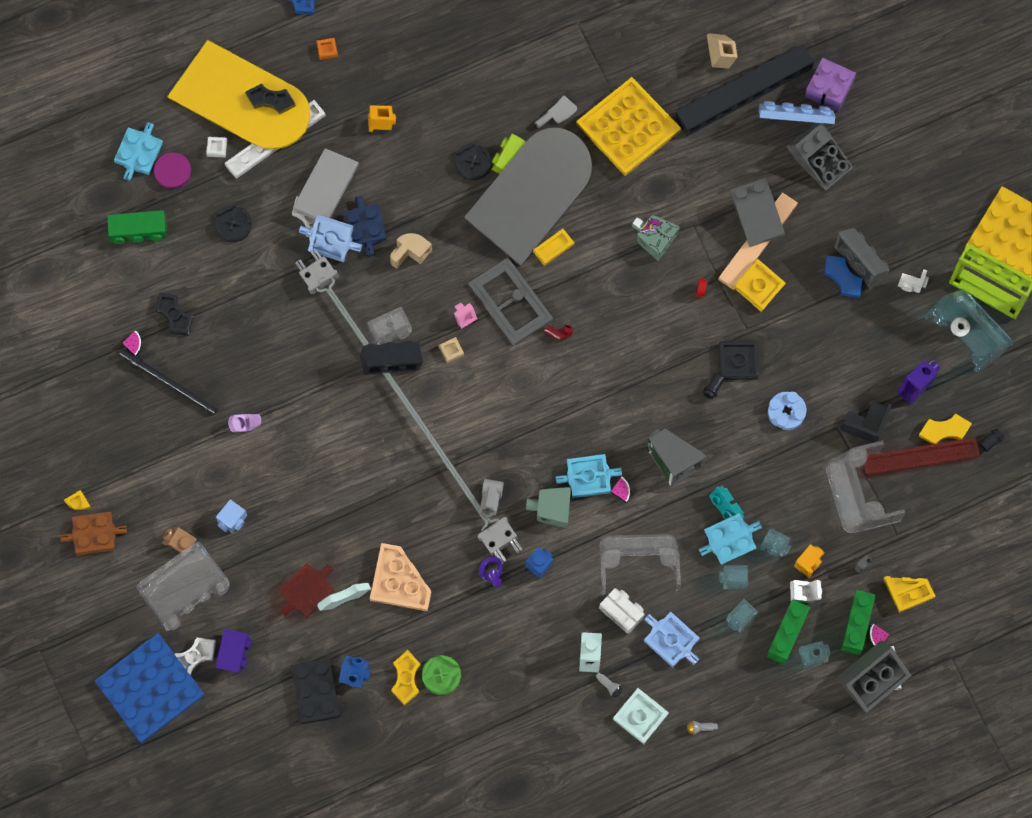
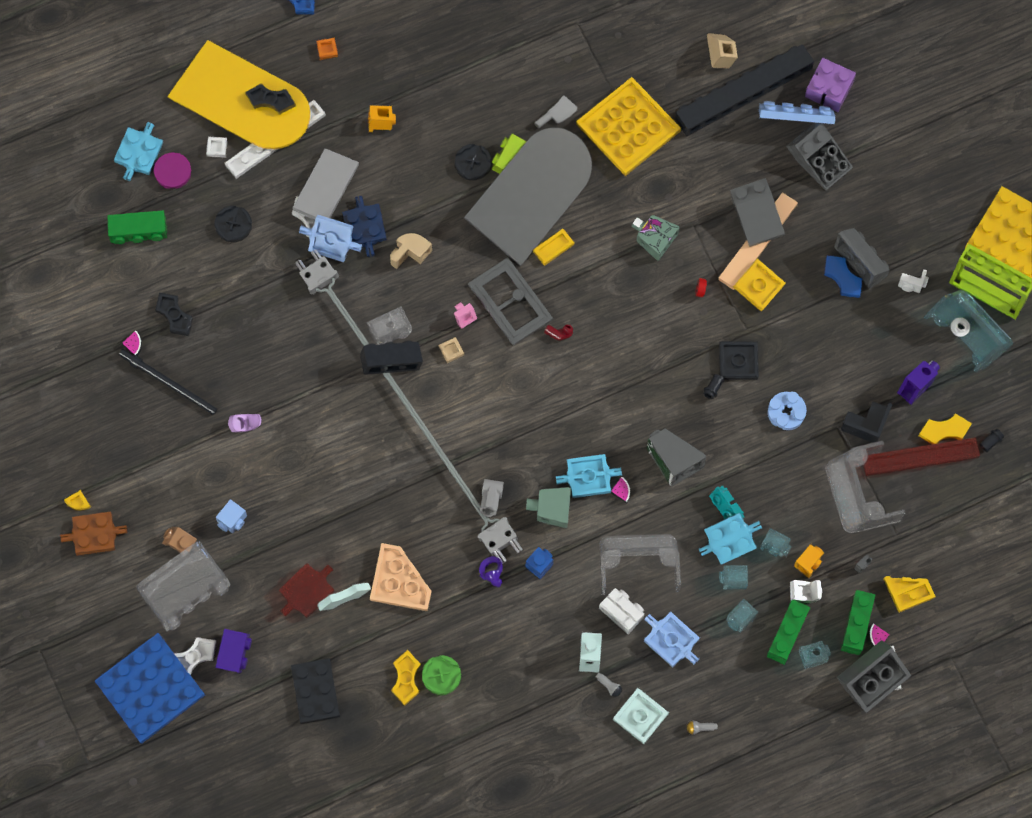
(354, 671): blue brick -> none

